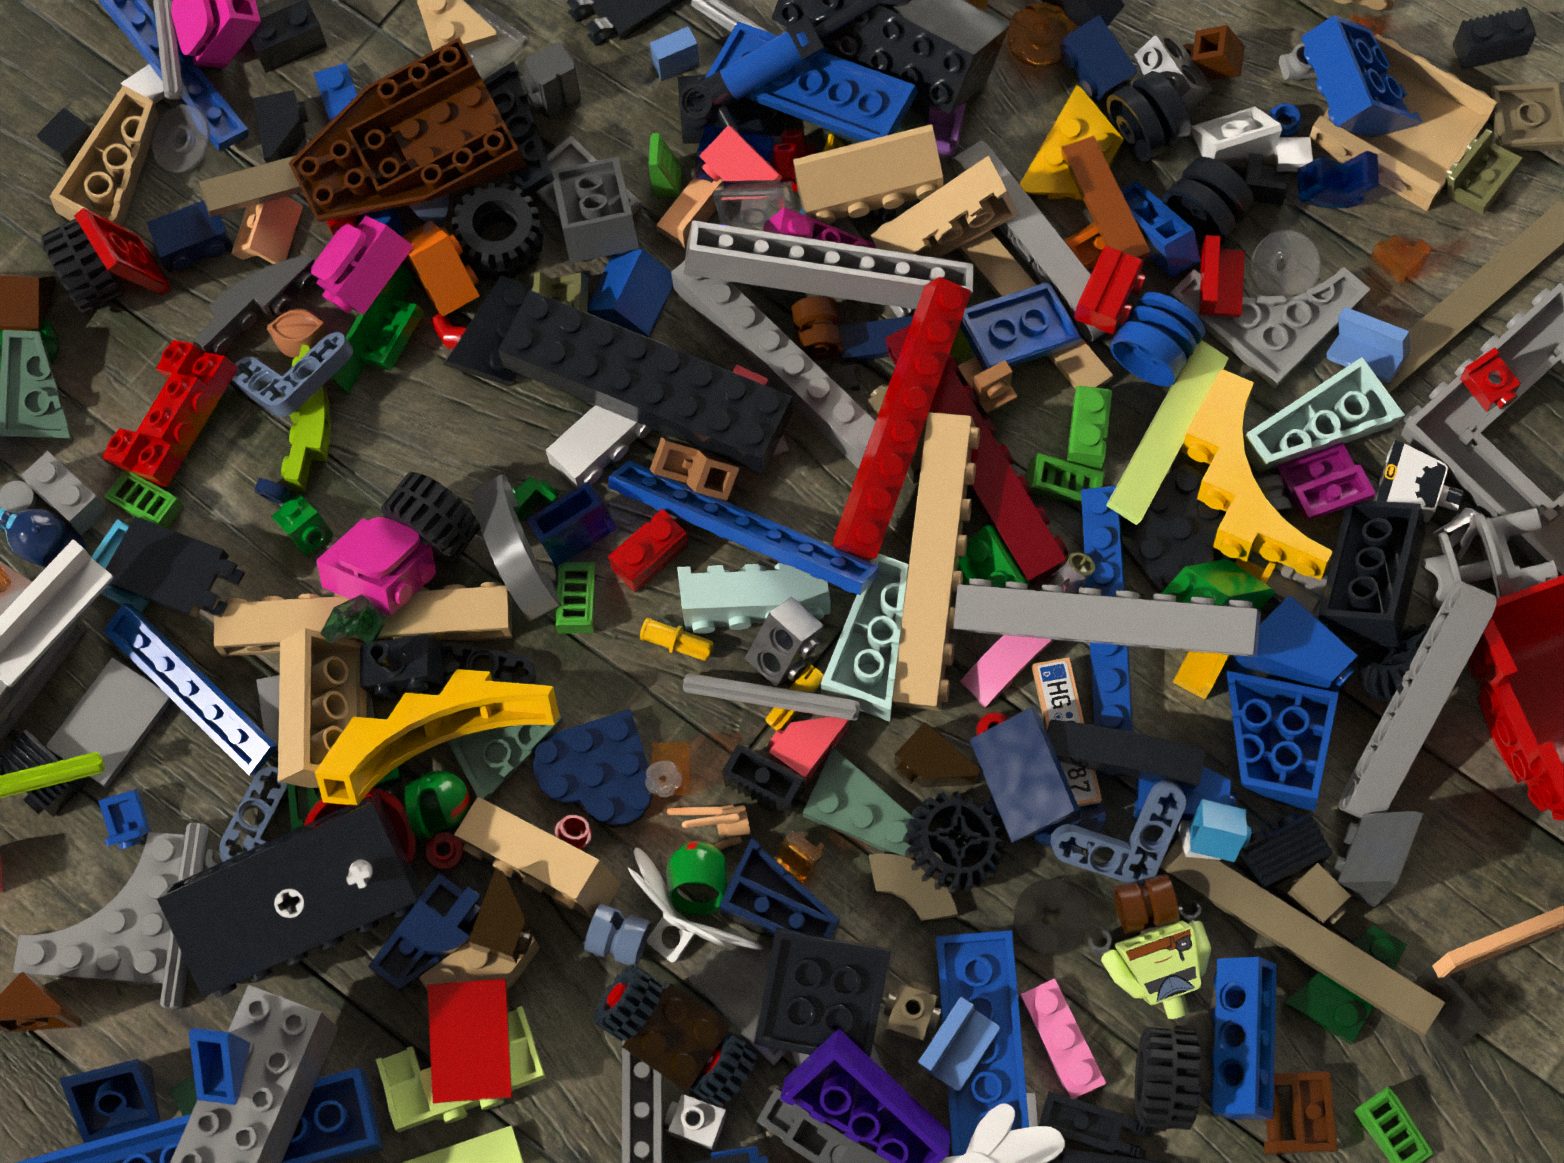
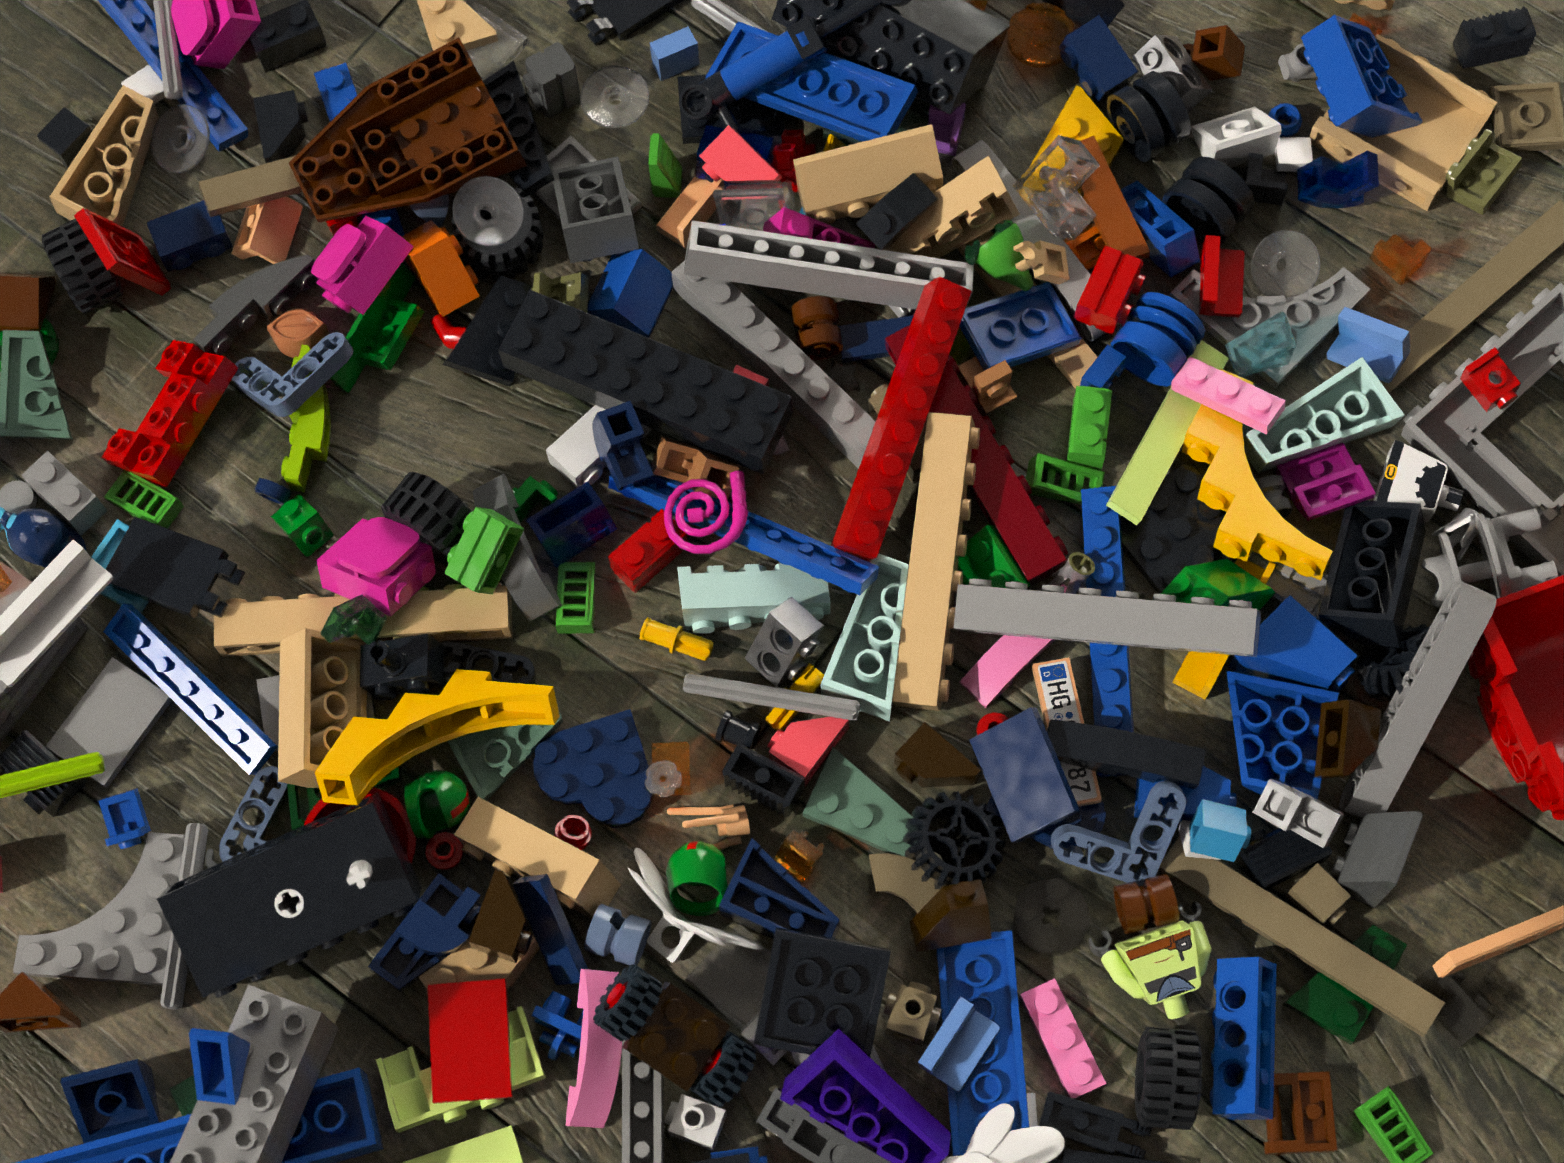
(483, 550): none -> bright green brick
(497, 198): none -> clear dish
(550, 928): none -> dark blue tile
(553, 1017): none -> blue hips
(598, 1058): none -> bright pink slope
(614, 84): none -> clear dish
(617, 440): none -> dark blue brick
(737, 731): none -> black bush
(739, 513): none -> dark pink piece
(897, 211): none -> black slope
(952, 917): none -> dark brown slope
(998, 256): none -> bright green hat
(1045, 259): none -> tan plate
(1052, 187): none -> clear brick
(1104, 369): none -> blue piece
(1228, 395): none -> bright pink plate
(1262, 347): none -> clear light blue slope
(1298, 812): none -> light grey slope
(1345, 737): none -> dark brown slope

